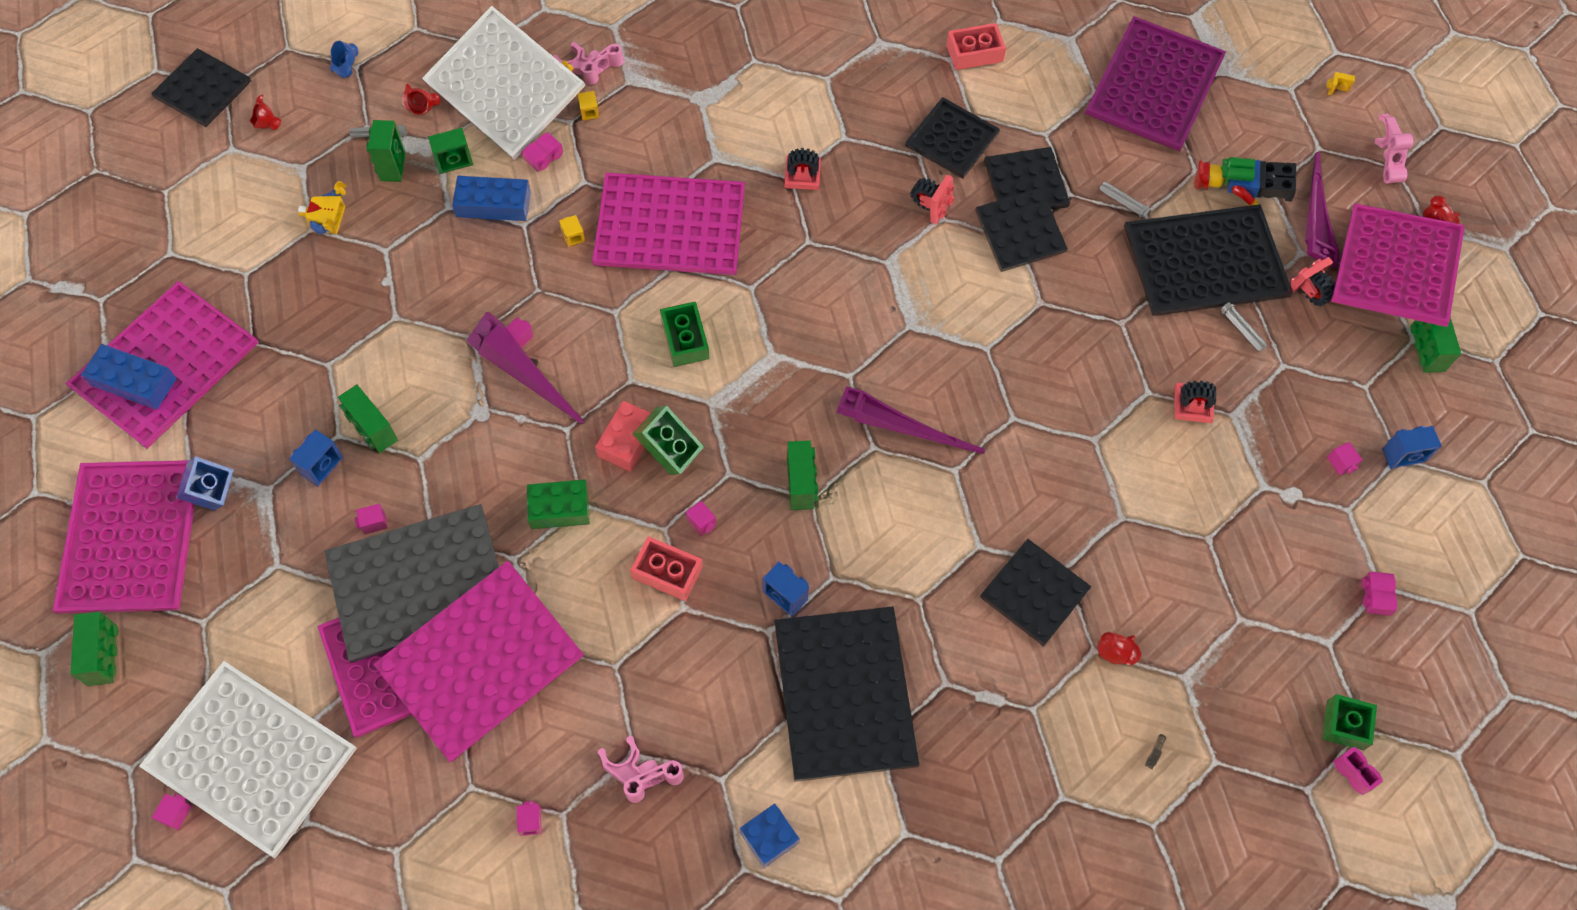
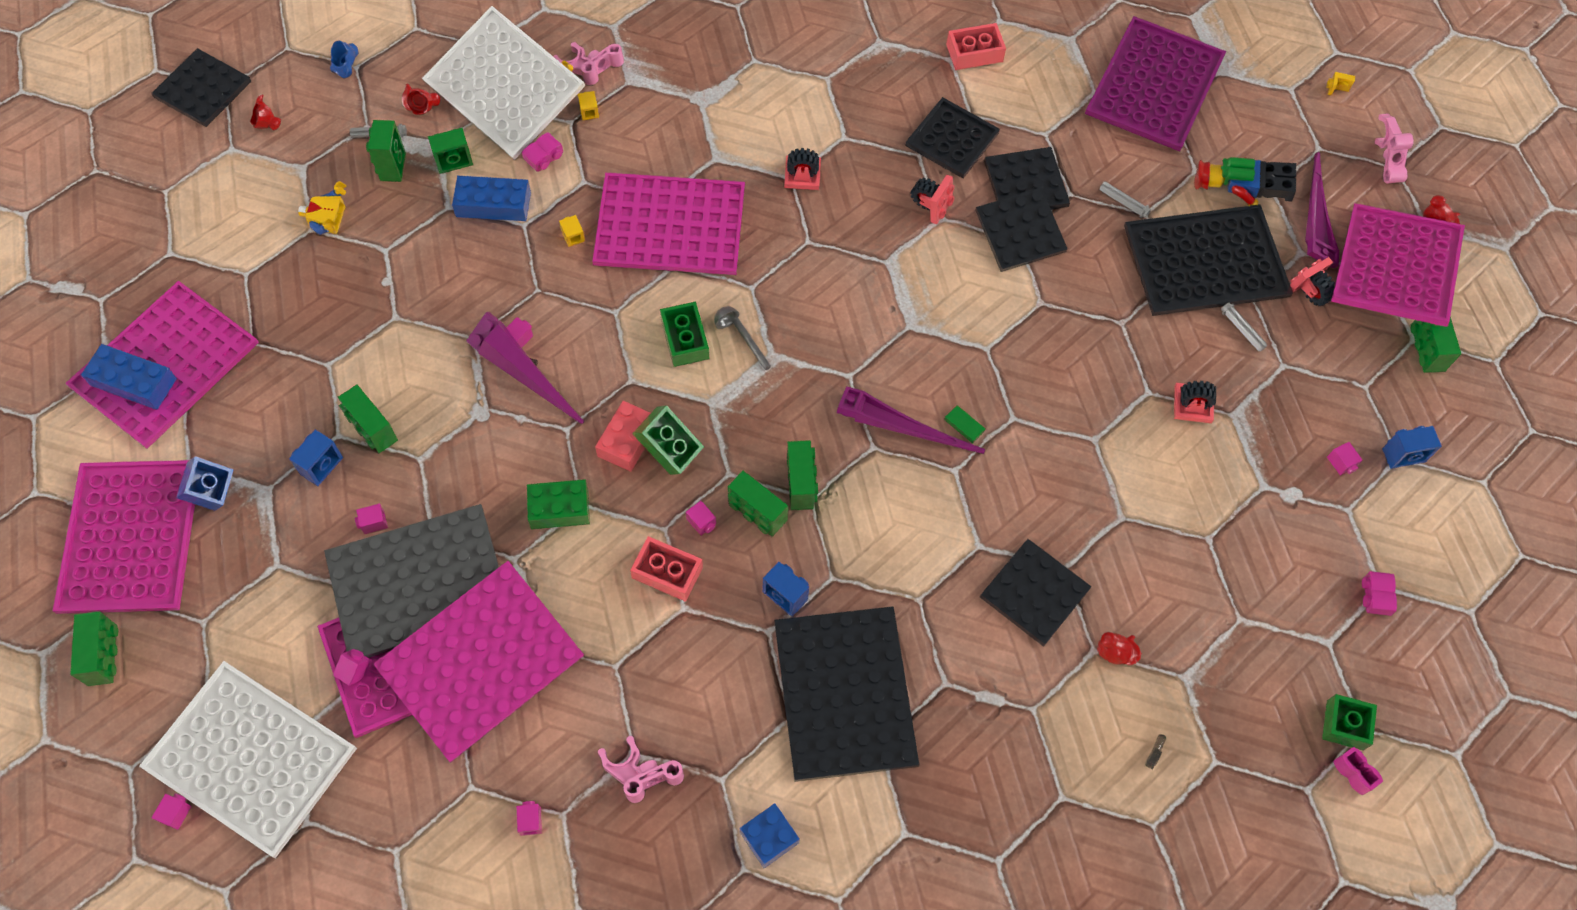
(351, 666): none -> dark pink brick
(727, 316): none -> flat silver piece
(757, 504): none -> green brick
(964, 424): none -> green tile

